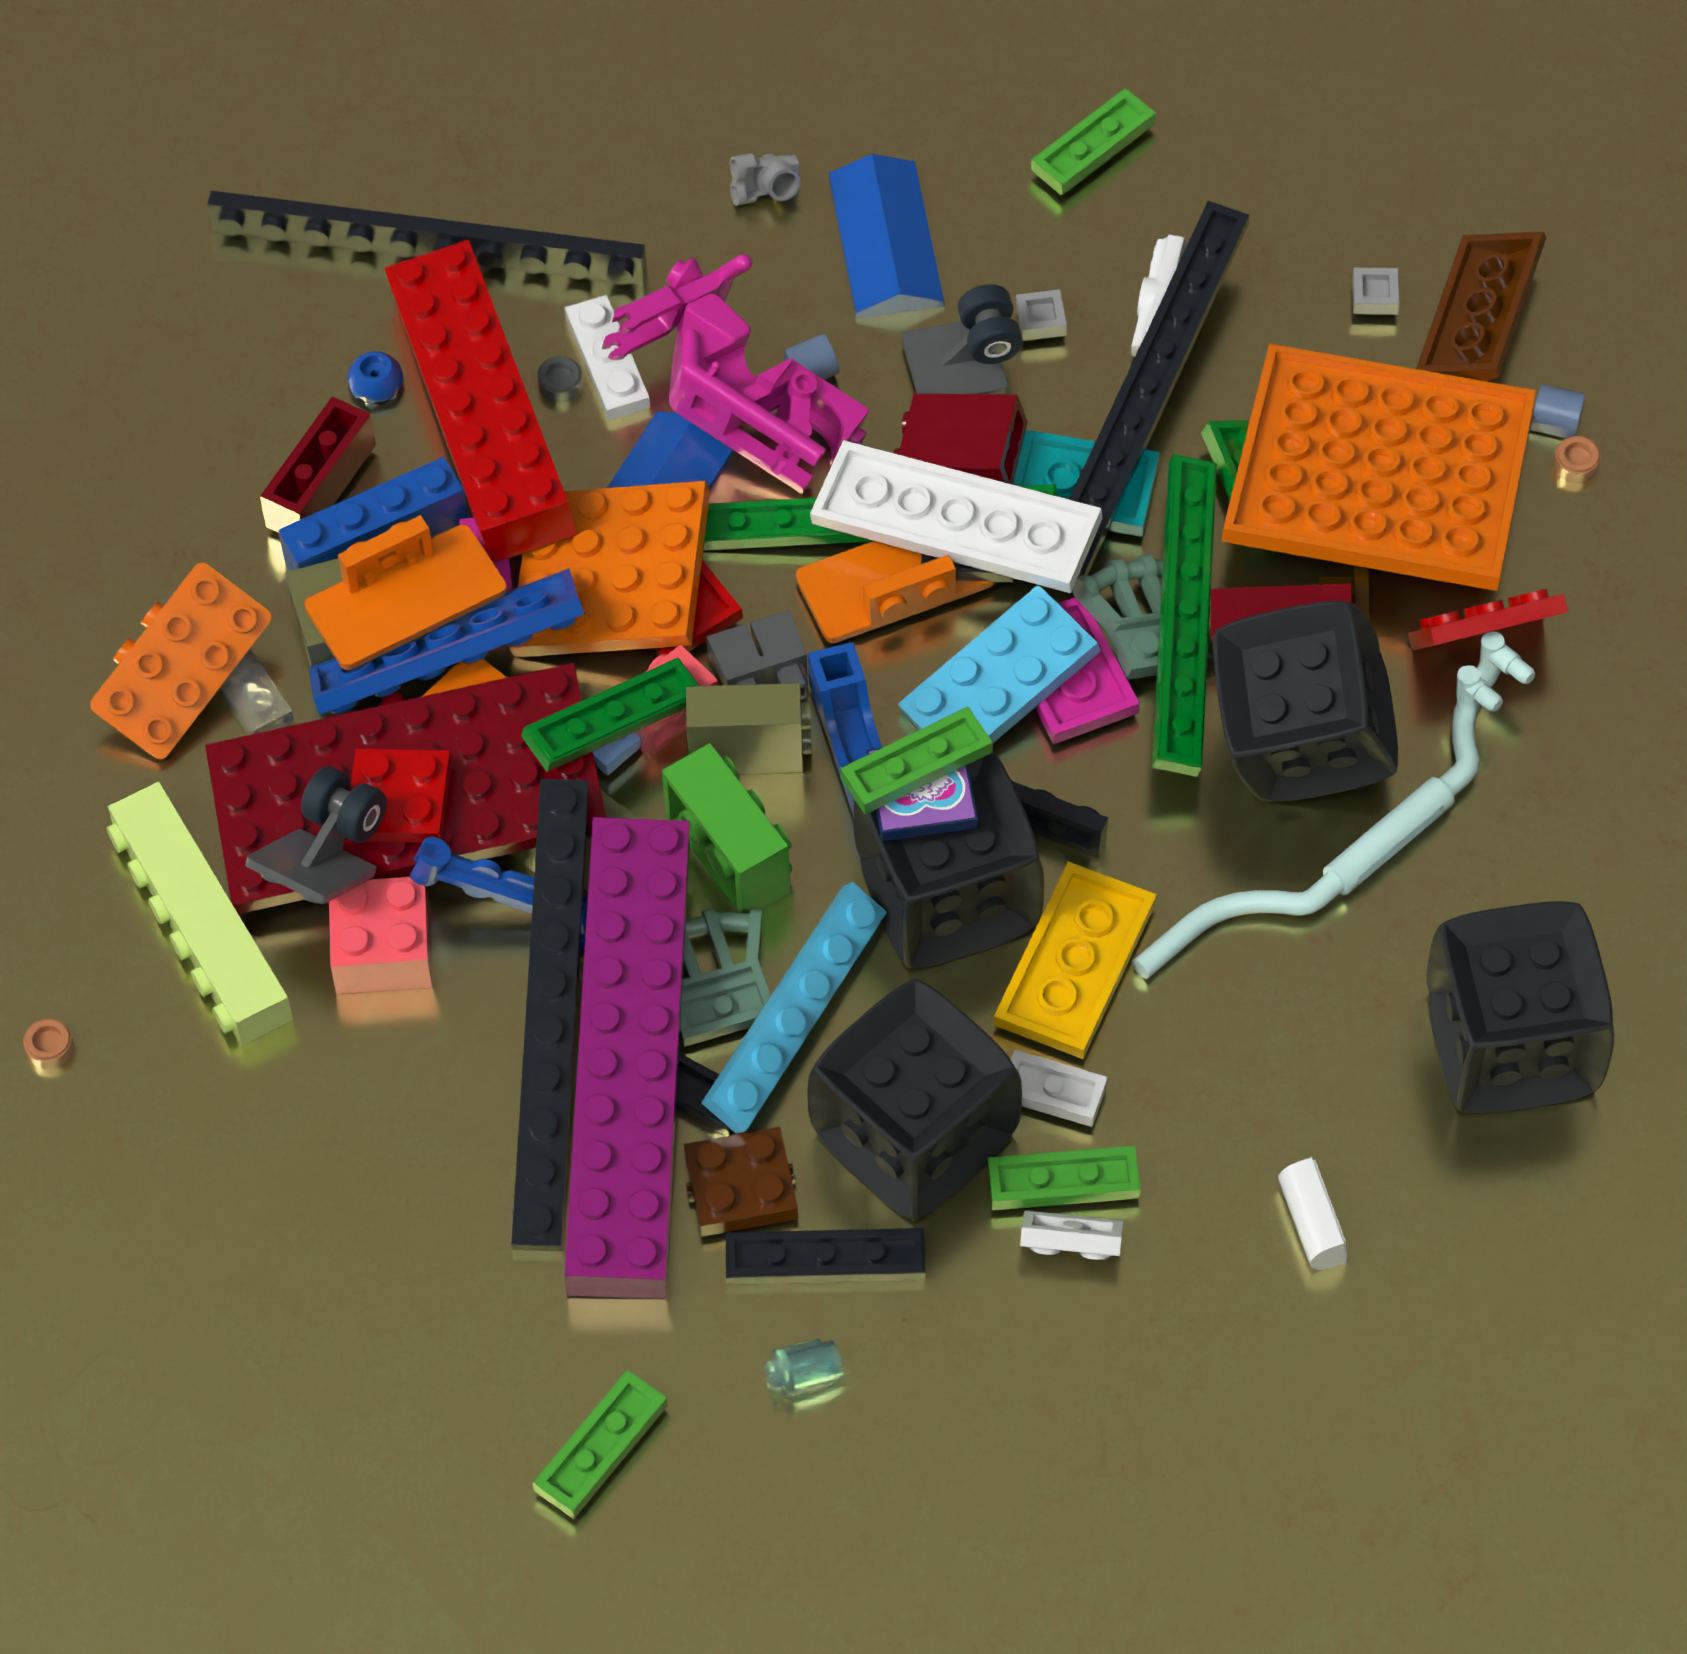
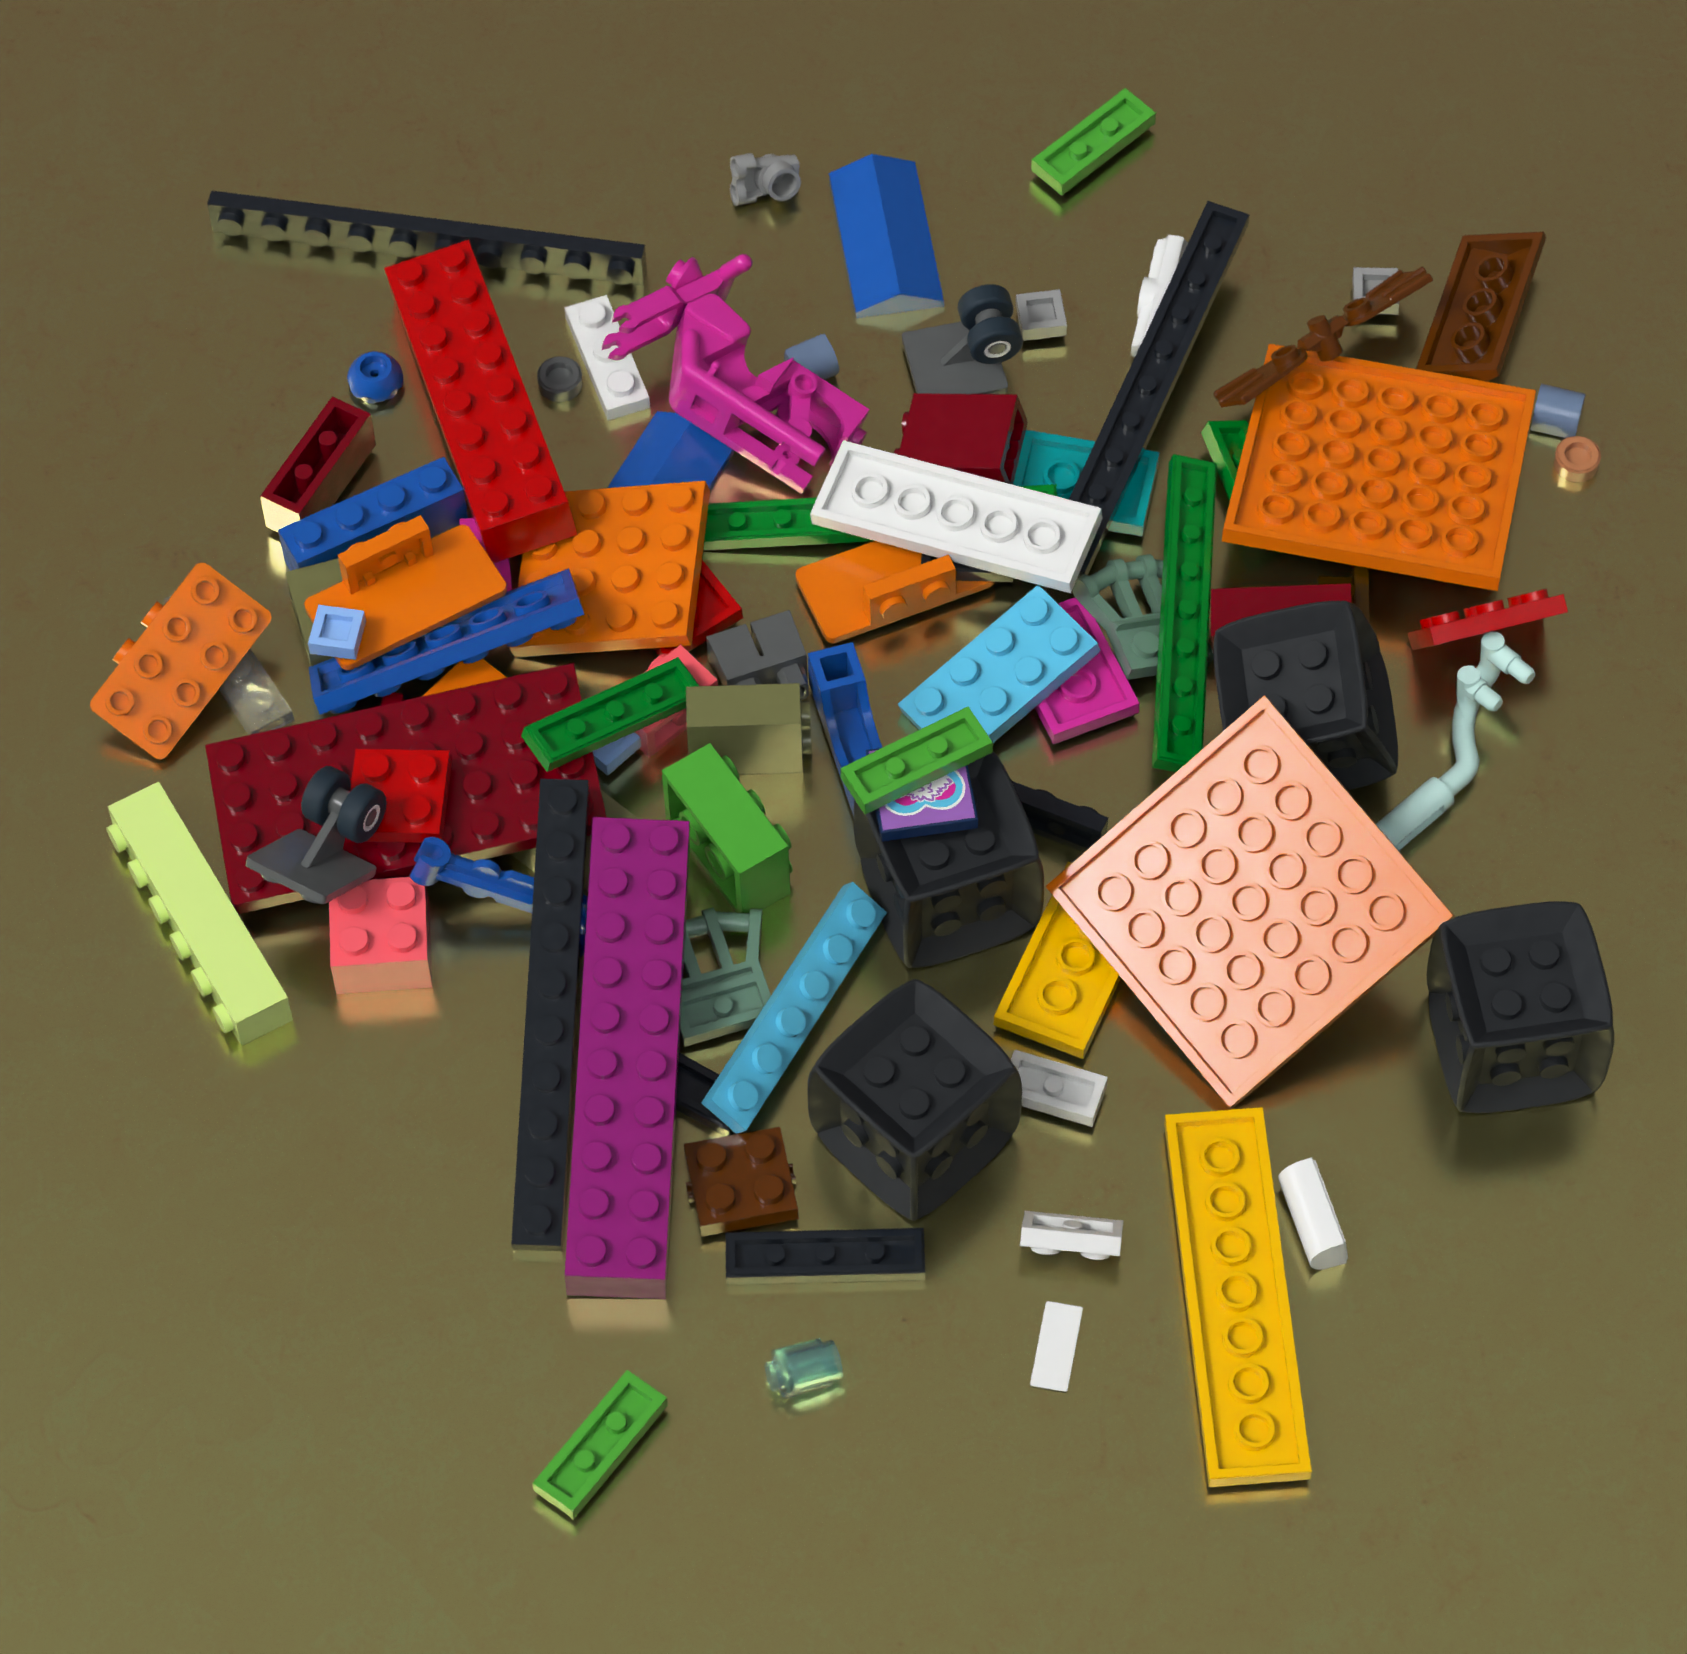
(48, 1043): nougat tile -> none
(337, 632): none -> light blue plate
(1056, 1346): none -> white sticker
(1063, 1177): bright green plate -> none
(1236, 1298): none -> yellow plate
(1249, 902): none -> plate
(1322, 337): none -> reddish brown piece

